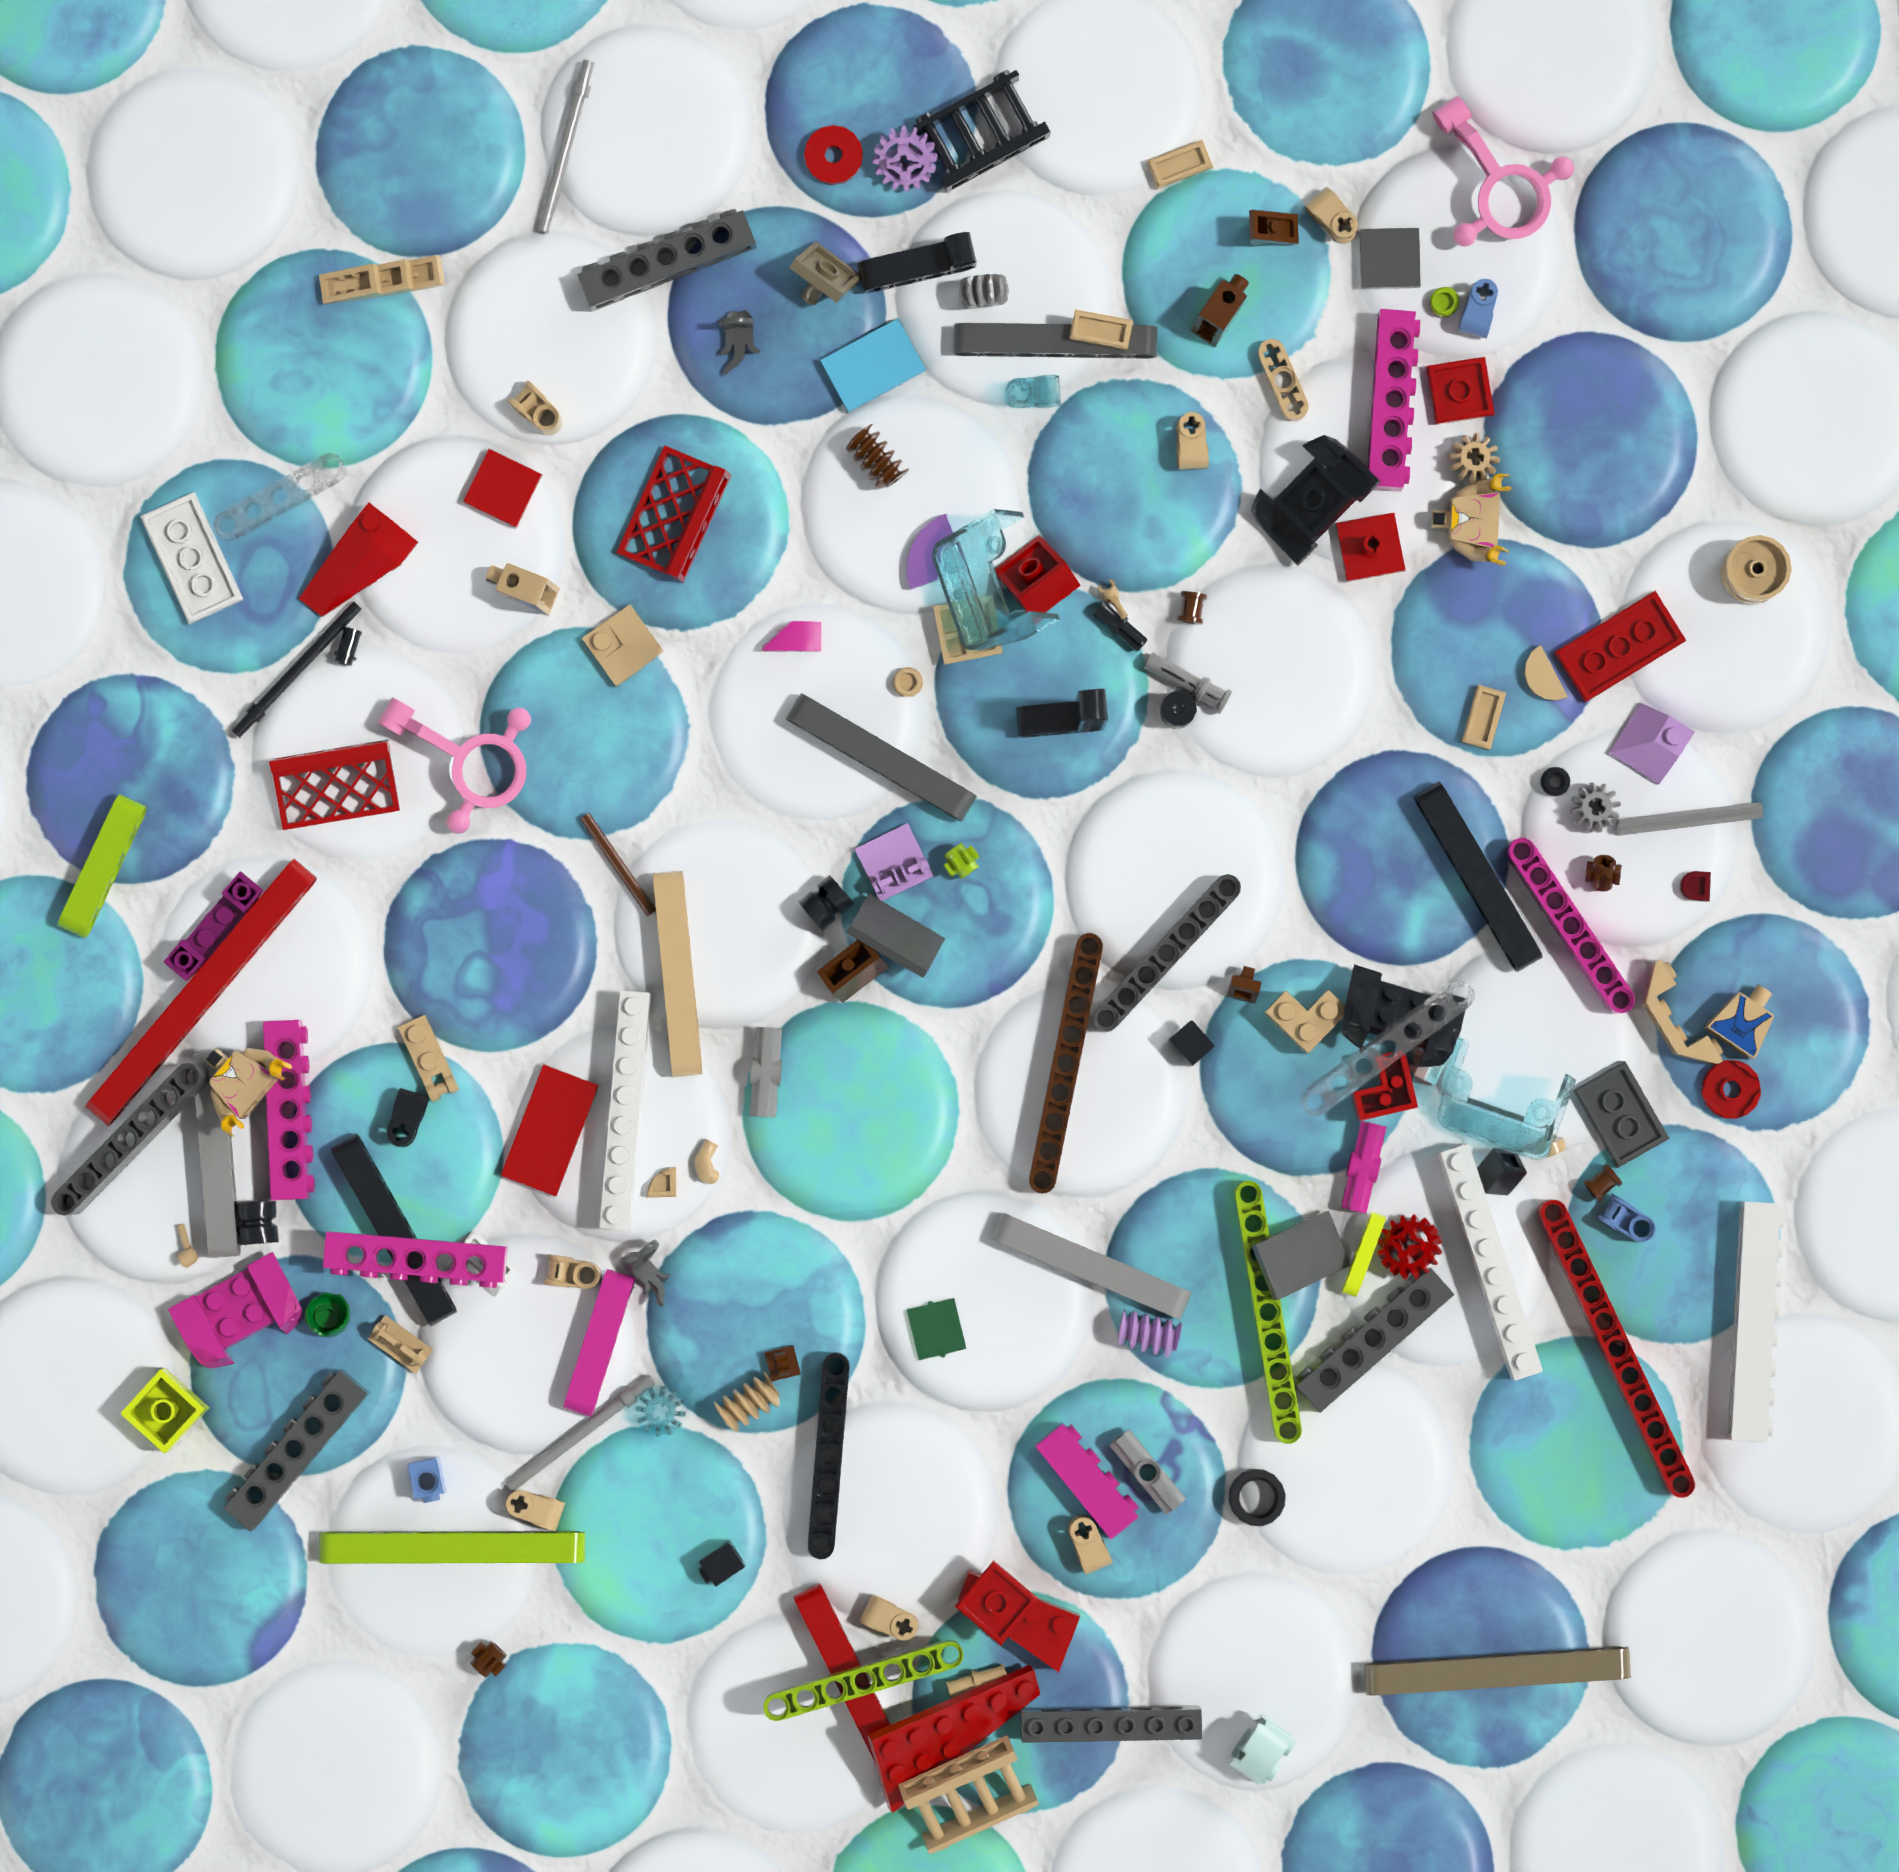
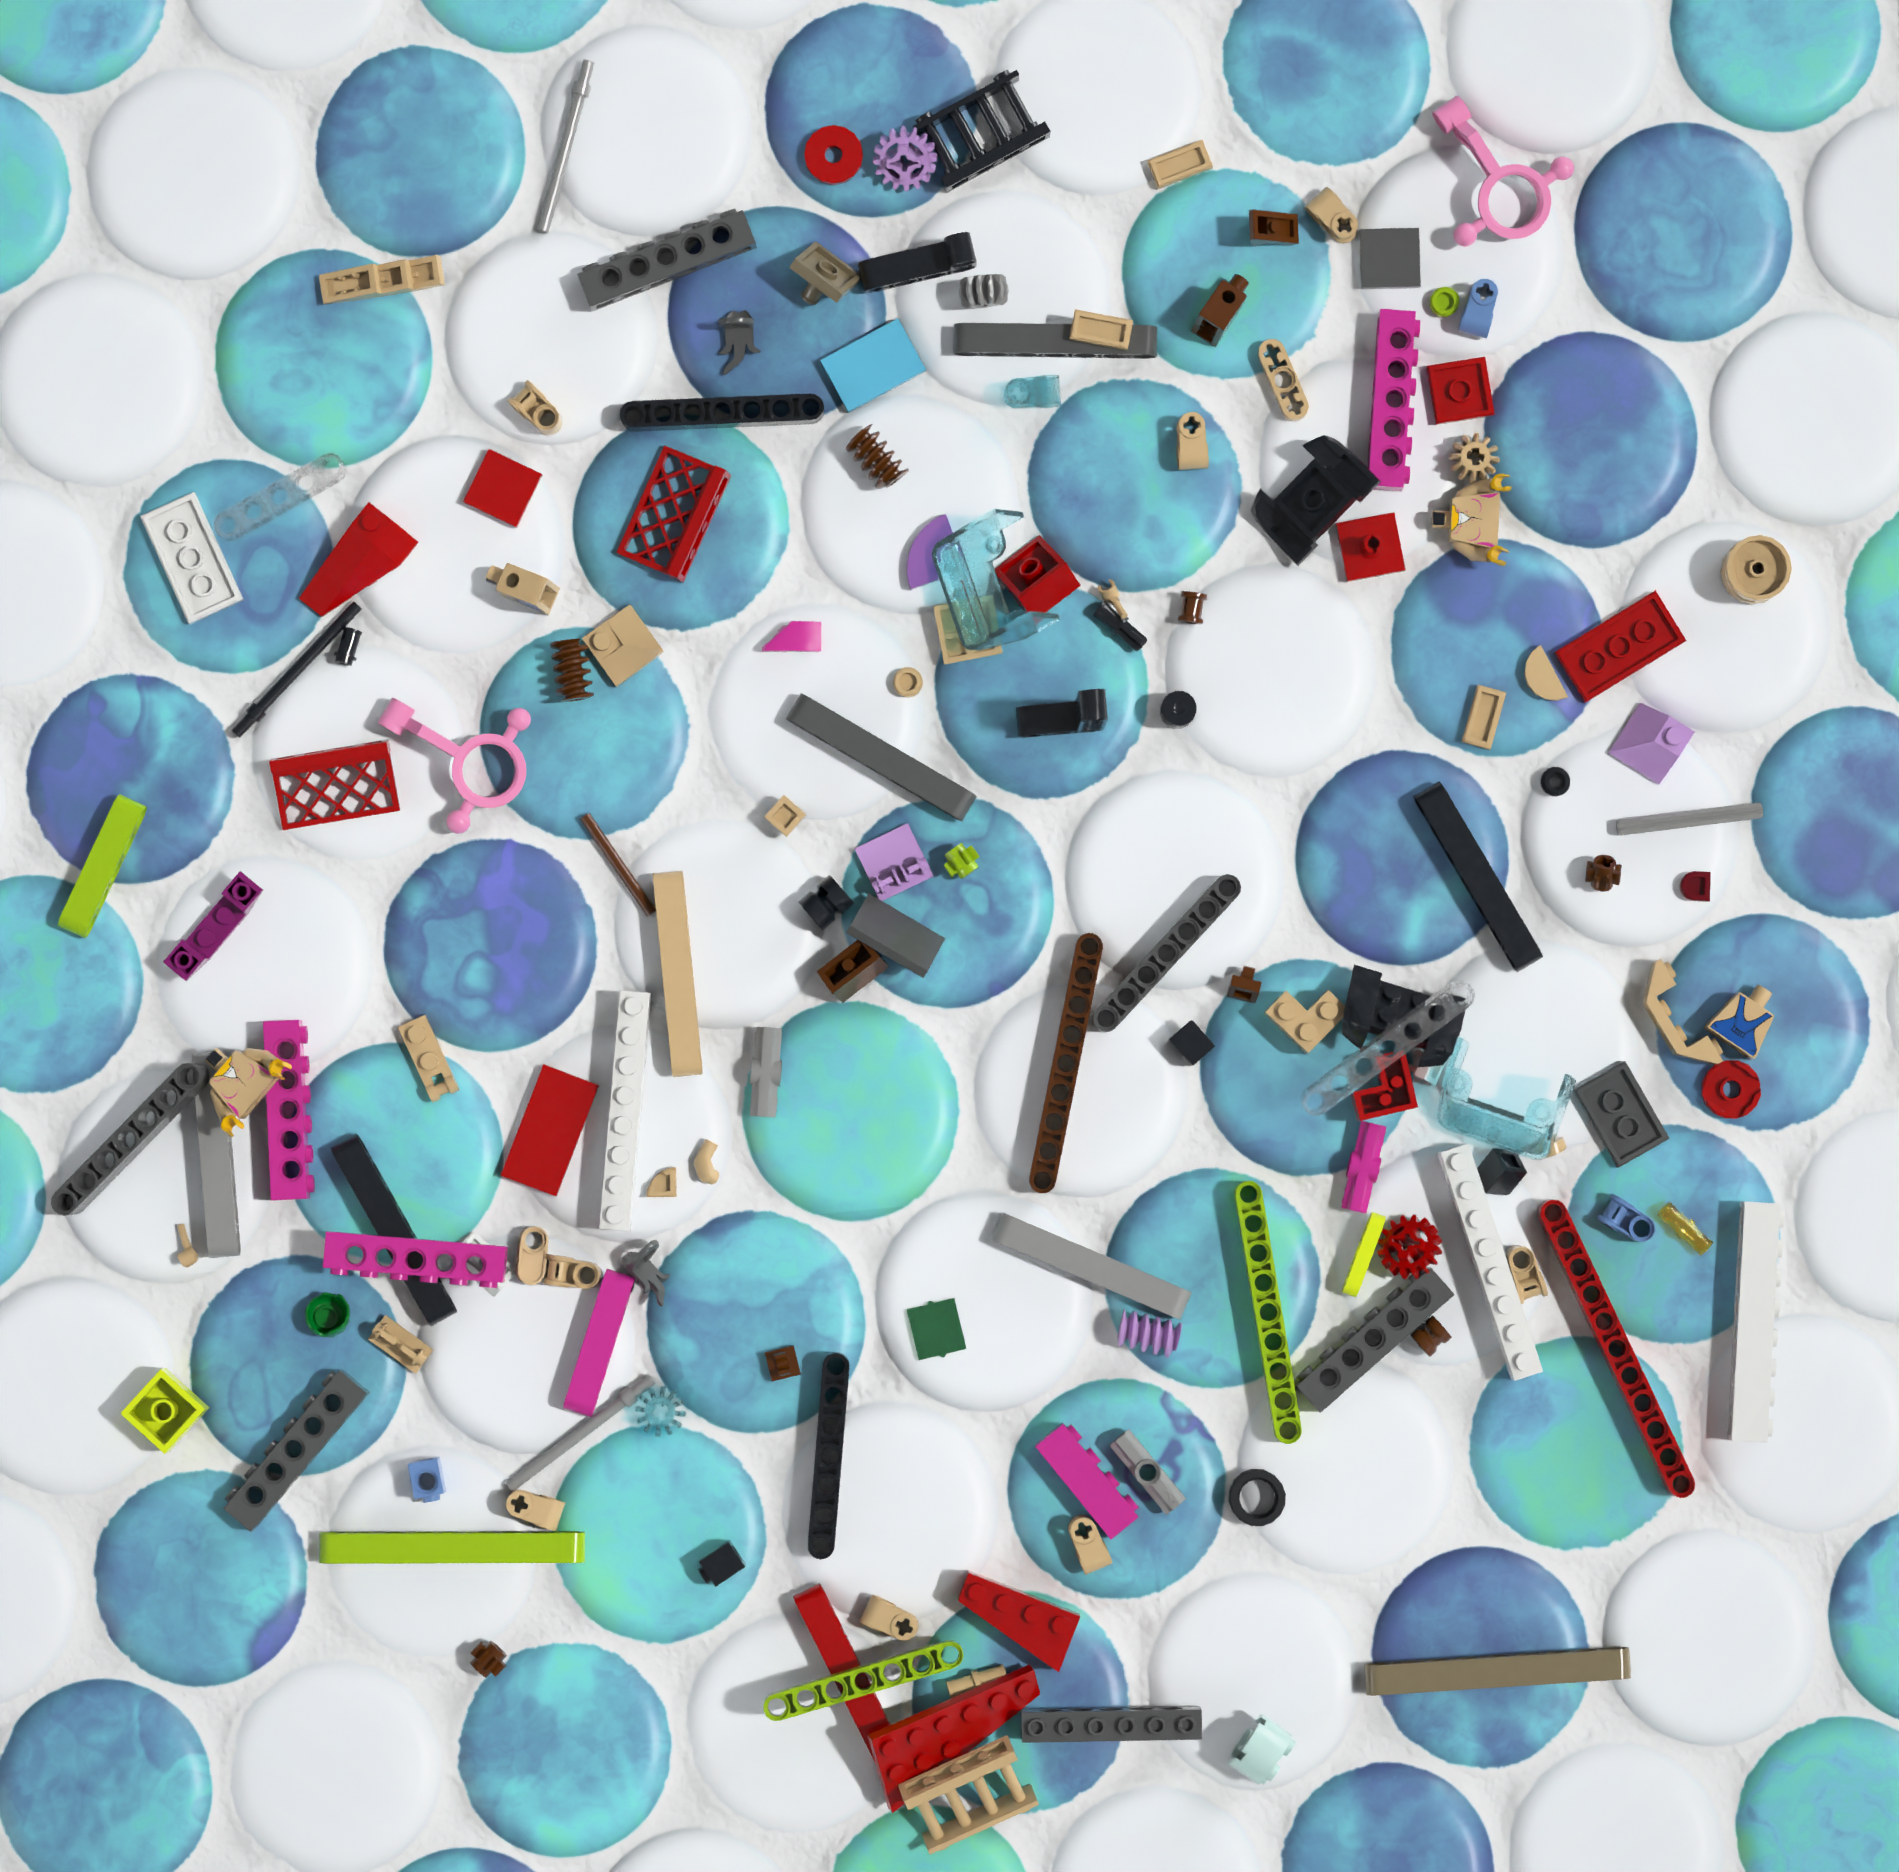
(201, 992): red beam -> none
(236, 1311): dark pink piece -> none
(258, 1222): black wheel -> none
(407, 1111): black piece -> none
(530, 1262): none -> tan piece
(571, 670): none -> reddish brown piece
(708, 406): none -> black beam
(748, 1402): tan piece -> none
(785, 815): none -> tan tile
(997, 1602): red tile -> none
(1156, 664): light grey pin -> none
(1301, 1255): dark grey tile -> none
(1426, 1341): none -> reddish brown wheel
(1526, 1275): none -> tan piece
(1582, 935): dark pink beam -> none
(1586, 811): light grey gear -> none
(1602, 1182): reddish brown bush -> none
(1685, 1228): none -> clear yellow pin

